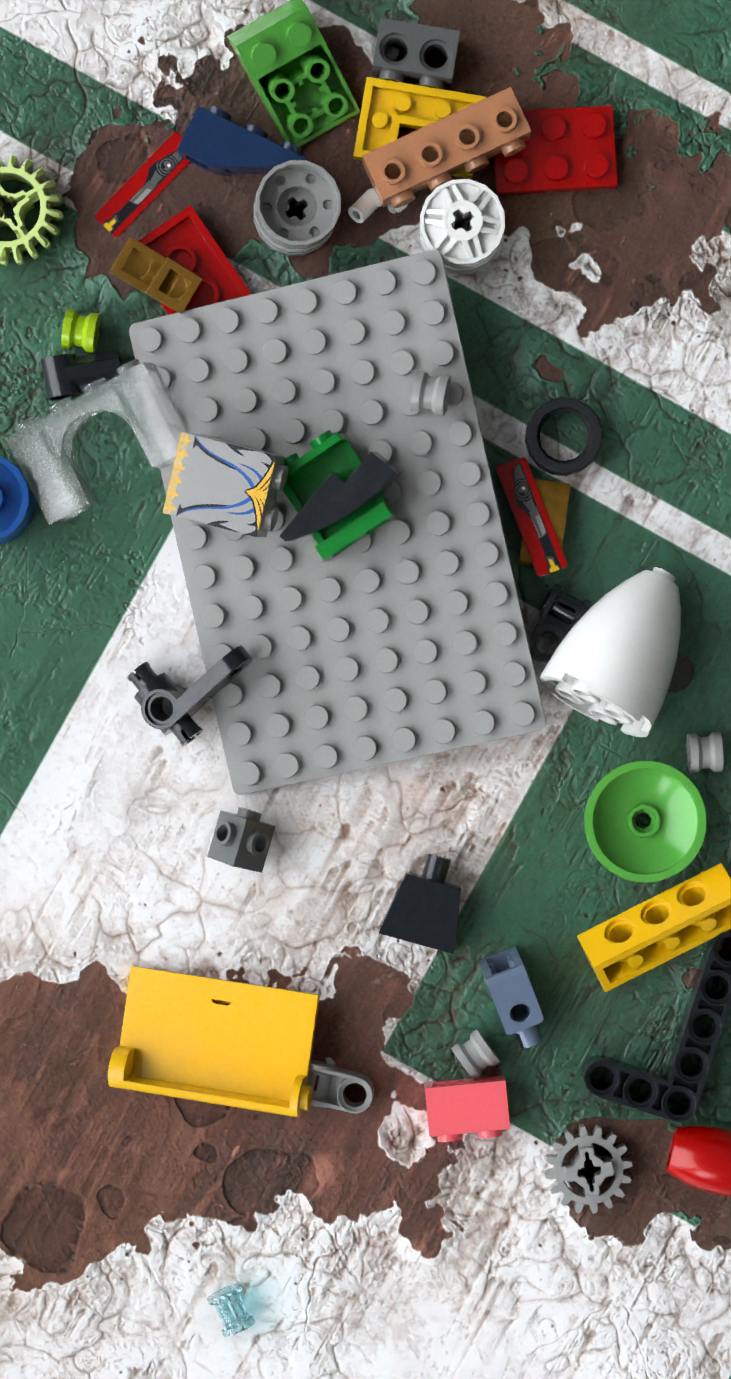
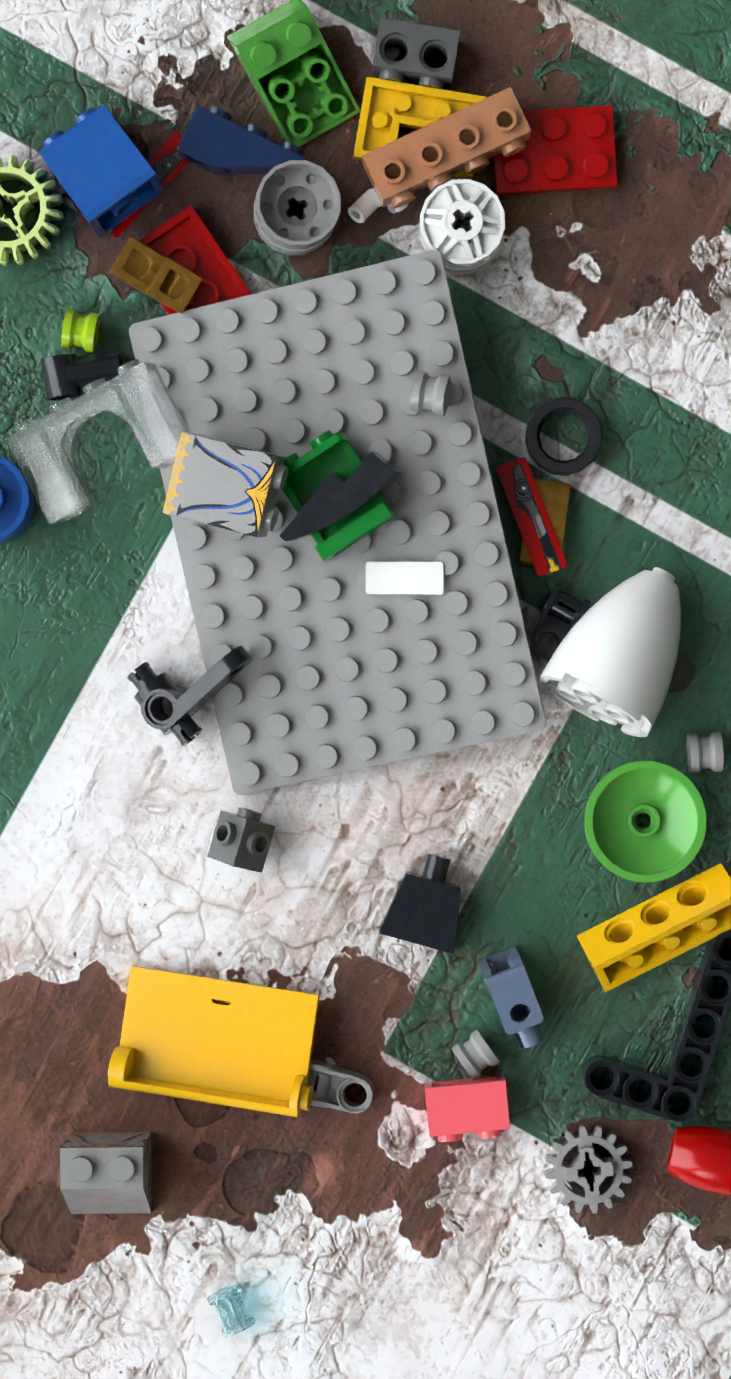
(101, 170): none -> blue slope
(106, 1172): none -> light grey slope
(405, 578): none -> white sticker

